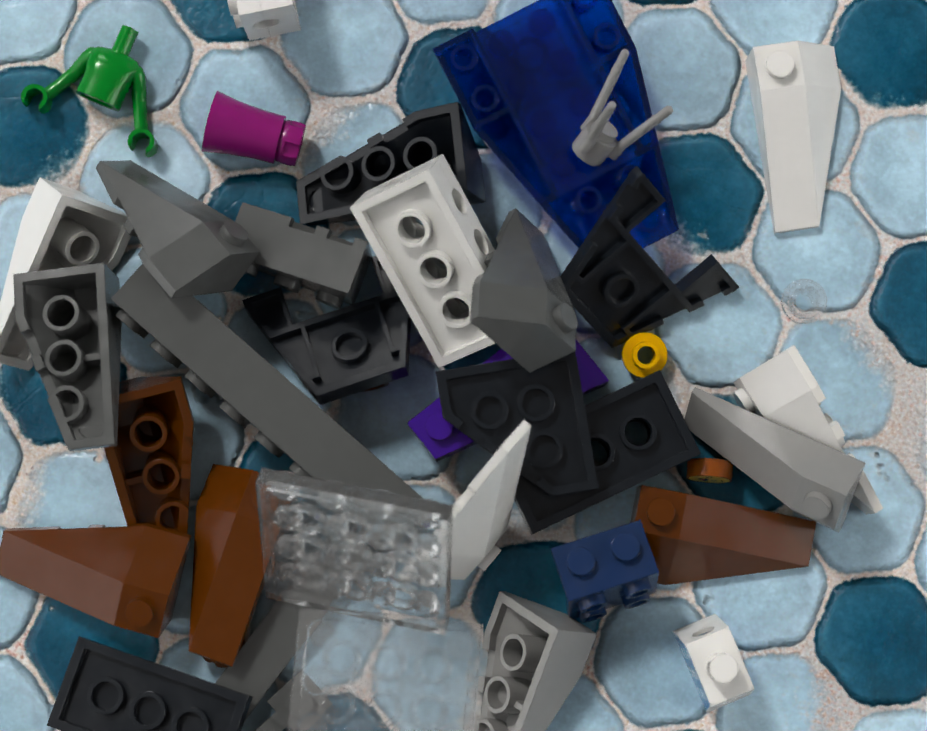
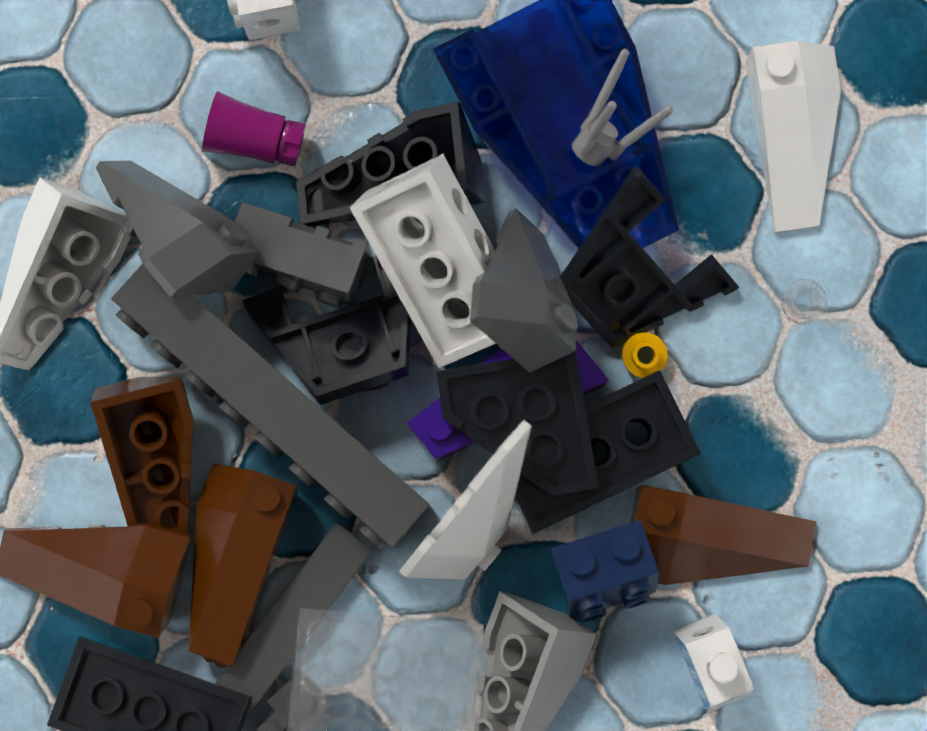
(75, 347): dark grey wedge -> none
(105, 82): green piece -> none
(355, 550): clear plate -> none
(709, 470): dark orange tile -> none
(787, 464): light grey wedge -> none
(791, 397): white wedge -> none

